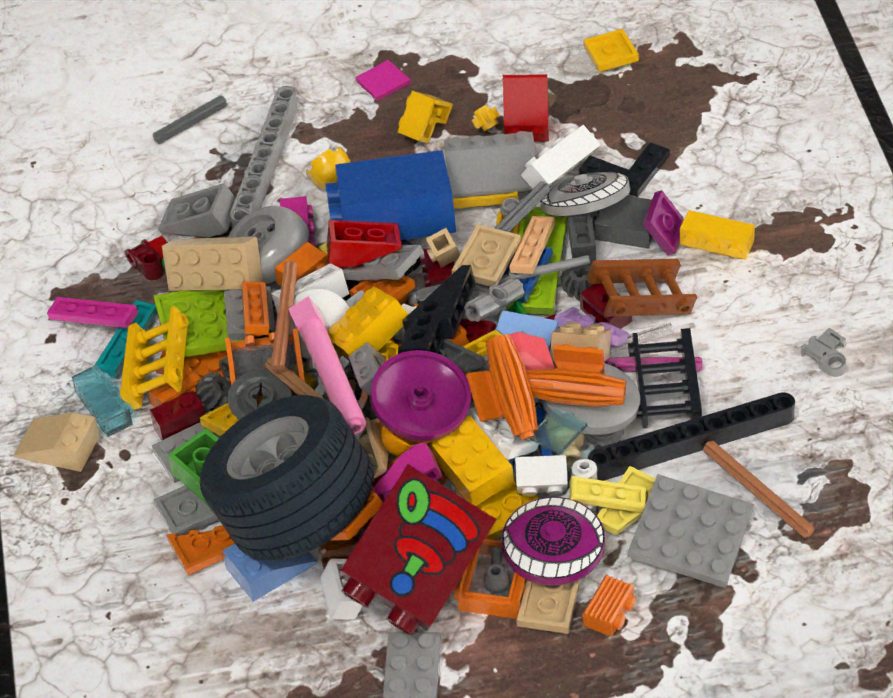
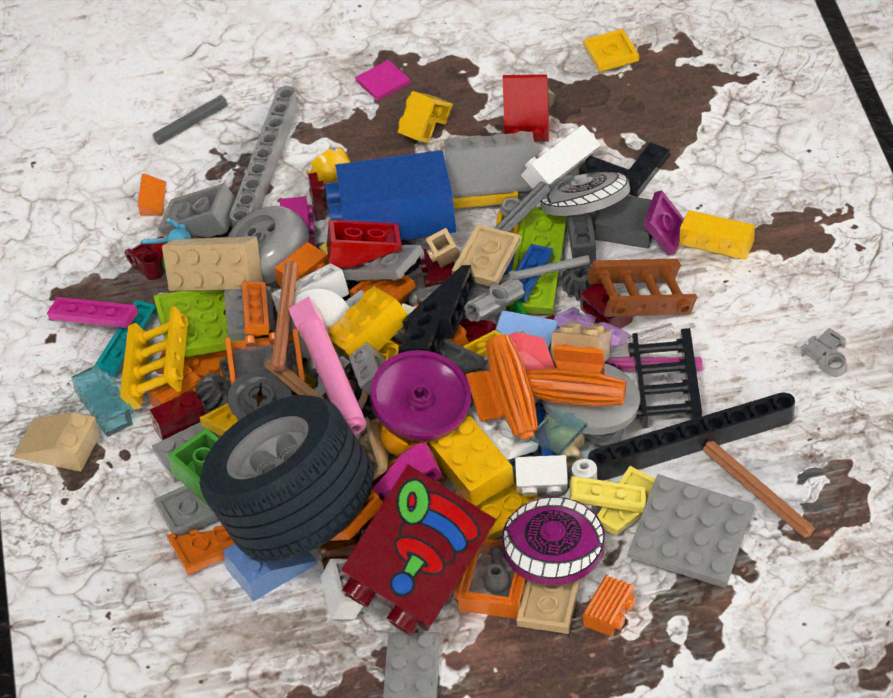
(151, 195): none -> orange slope
(179, 233): none -> medium azure plant
(318, 202): none -> dark red wing
(485, 117): yellow gear -> none
(532, 245): light nougat tile -> none

